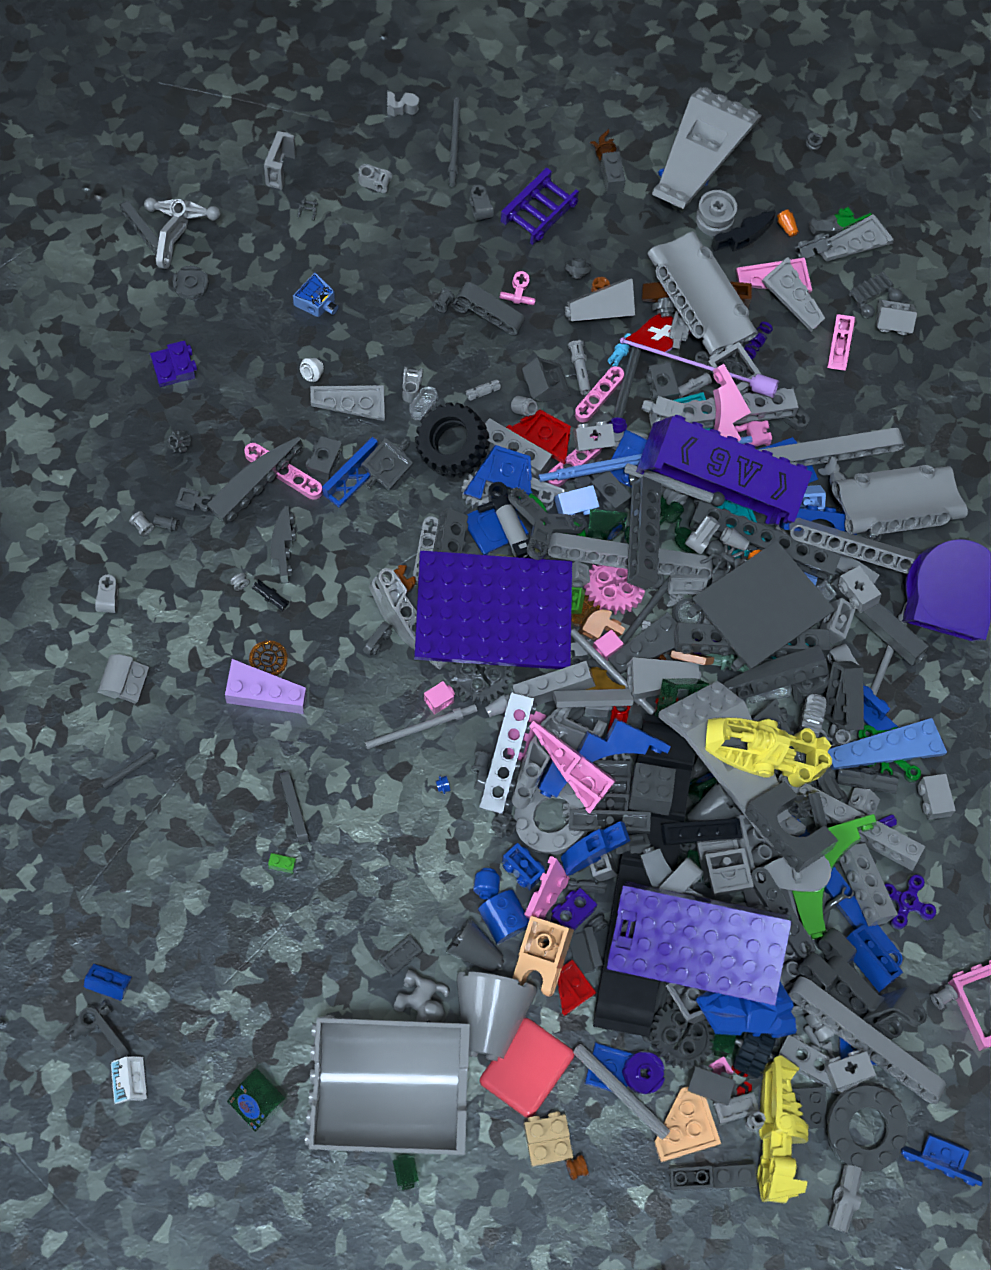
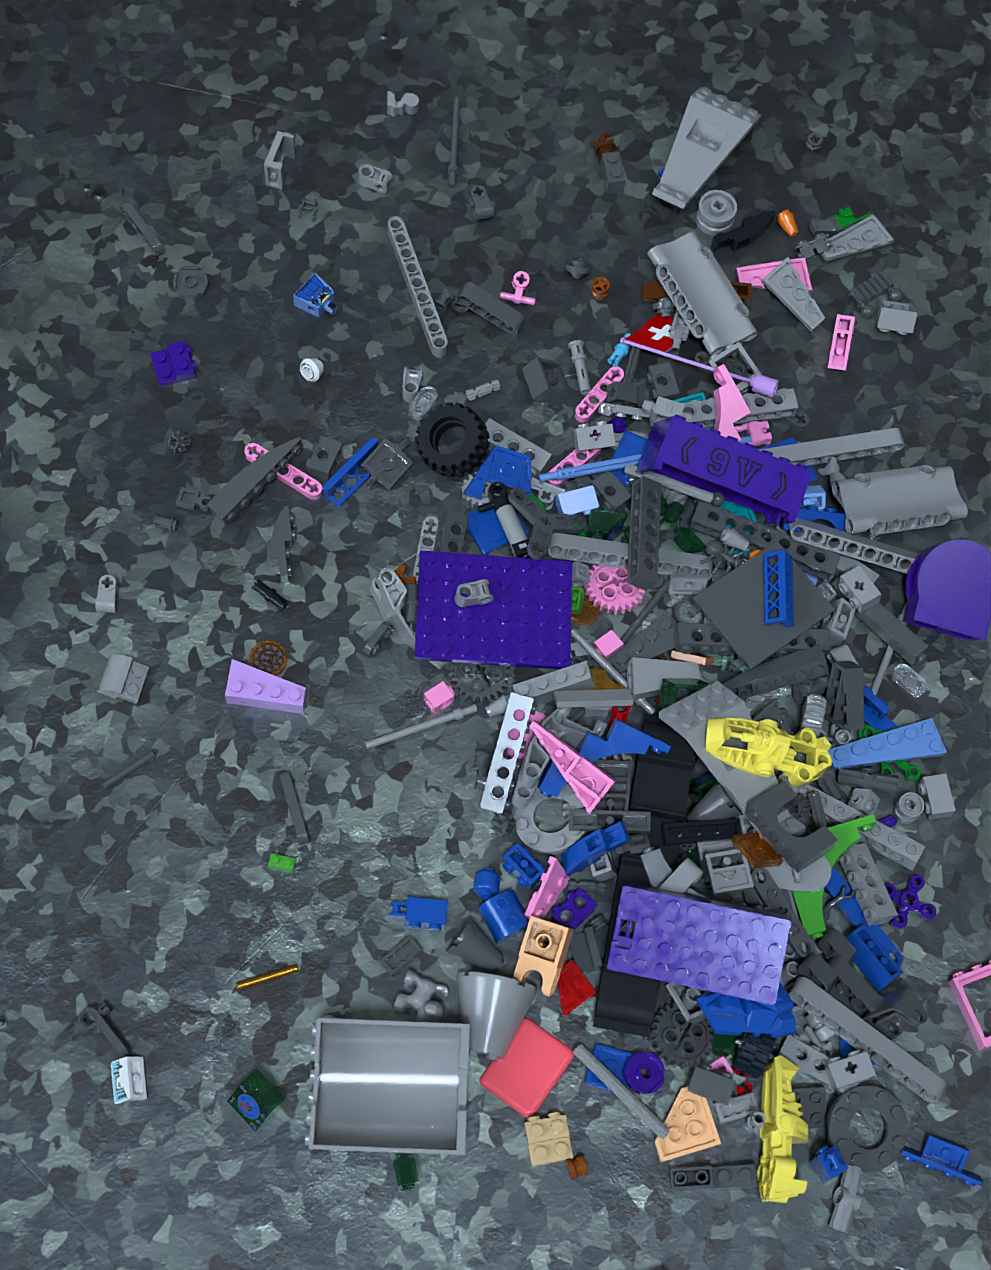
(107, 982): blue slope -> none
(141, 523): light grey bush -> none
(176, 224): light grey piece -> none
(239, 581): light grey bush -> none
(267, 977): none -> pearl gold bar
(354, 400): light grey wing -> none
(411, 603): none -> dark grey pin
(417, 293): none -> light grey beam
(421, 913): none -> blue brick
(443, 784): blue plate -> none
(477, 593): none -> light grey piece
(524, 406): light grey brick -> none
(532, 191): dark purple fence -> none
(546, 433): red wing -> none
(597, 622): brick -> none
(607, 302): light grey slope -> none
(621, 411): none -> light grey hinge
(626, 395): none -> dark grey piece
(652, 789): dark grey brick -> none
(694, 385): light grey pin -> none
(700, 538): light grey piece -> none
(756, 850): none -> clear orange plate
(759, 340): dark purple piece -> none
(784, 586): none -> blue fence
(828, 1163): none -> blue brick
(908, 681): none -> clear plate
(908, 808): none -> light grey wheel
(944, 996): light grey bush -> none

